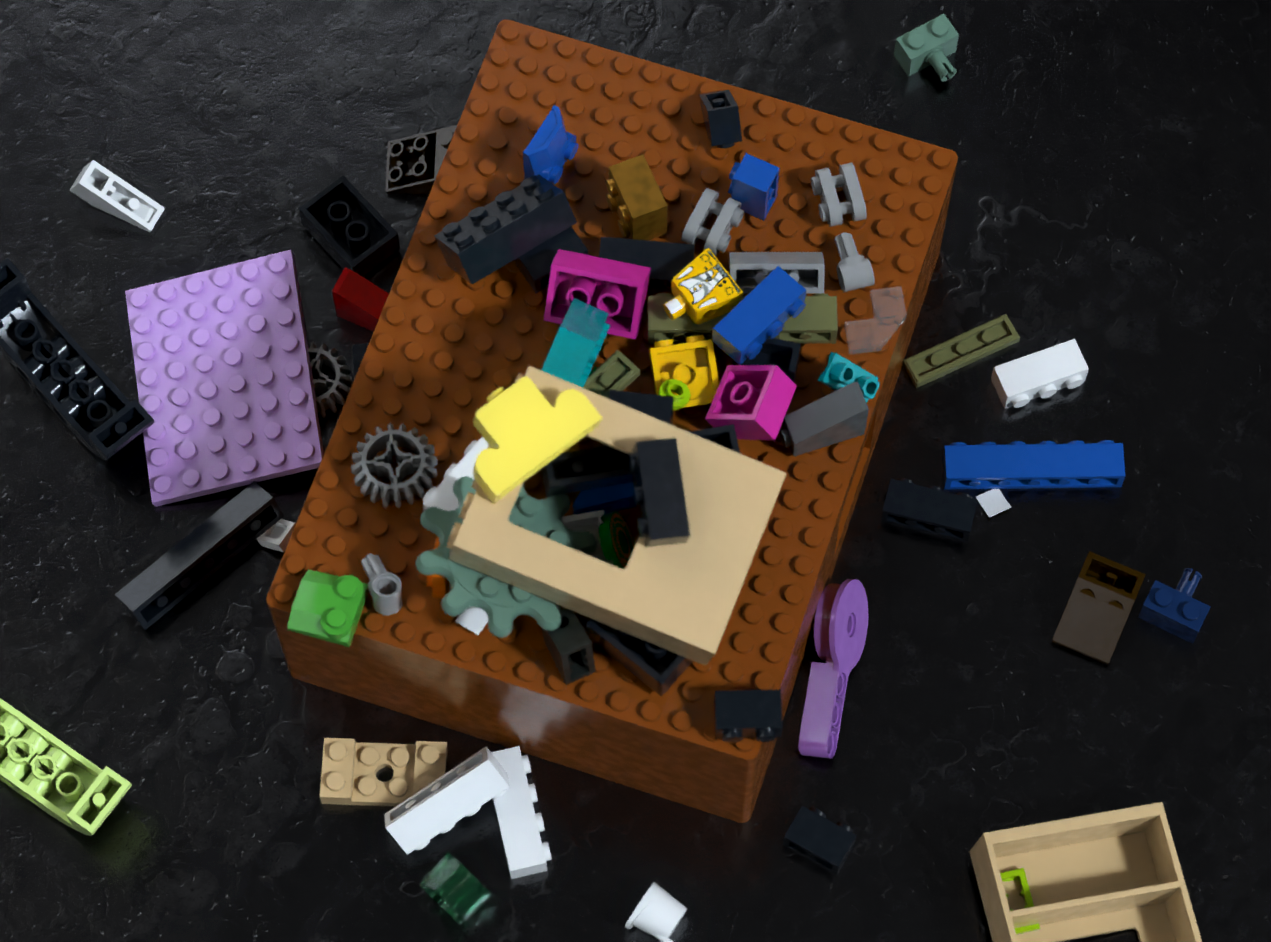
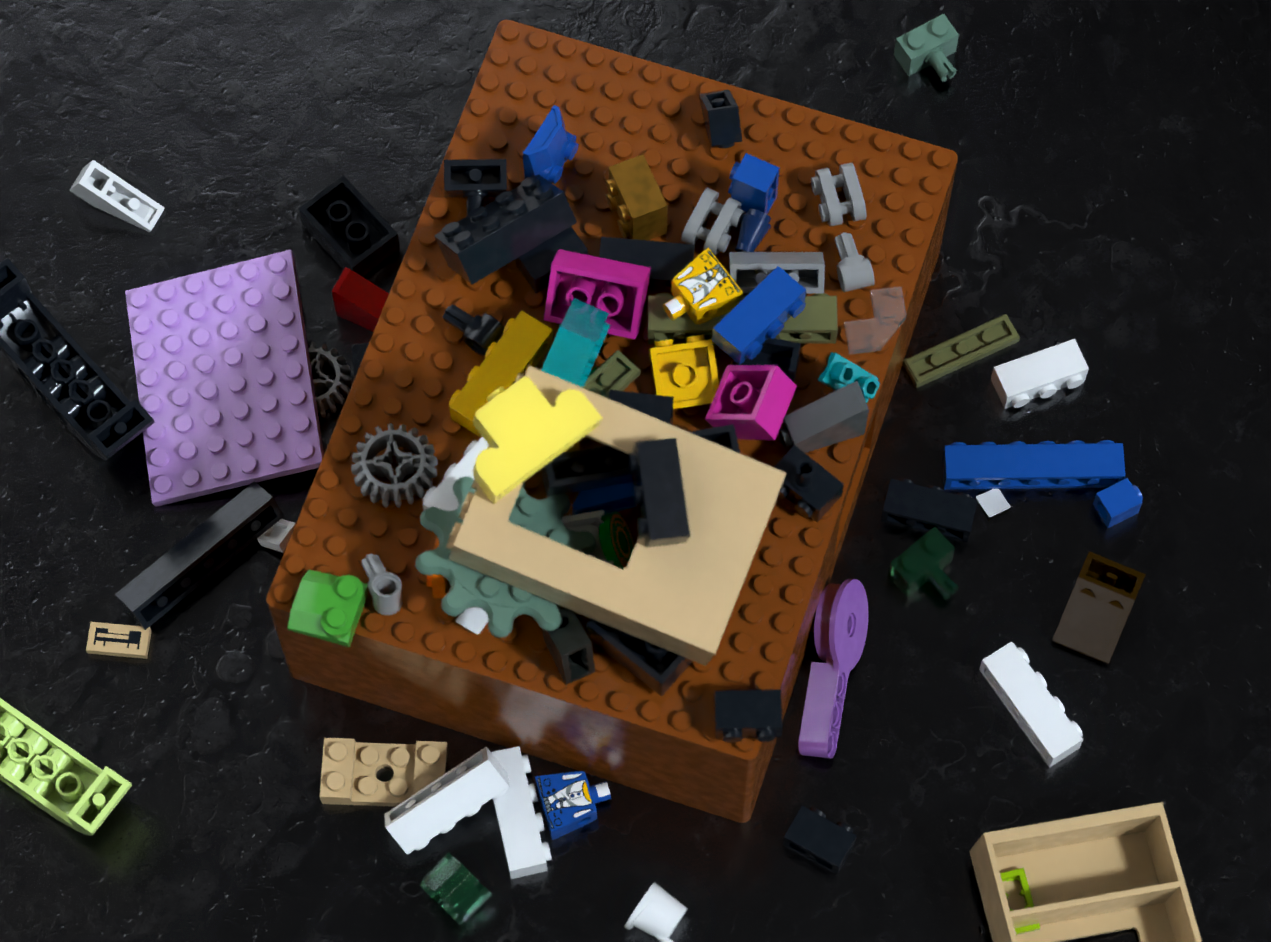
(118, 640): none -> tan tile
(416, 161): dark brown slope -> none
(474, 180): none -> black brick
(477, 330): none -> black axle
(521, 346): none -> yellow brick
(569, 800): none -> torso
(680, 388): lime plate -> none
(752, 230): none -> dark blue cone
(808, 484): none -> black brick
(924, 563): none -> clear green brick
(1031, 703): none -> white brick
(1118, 502): none -> blue brick
(1175, 608): dark blue brick -> none

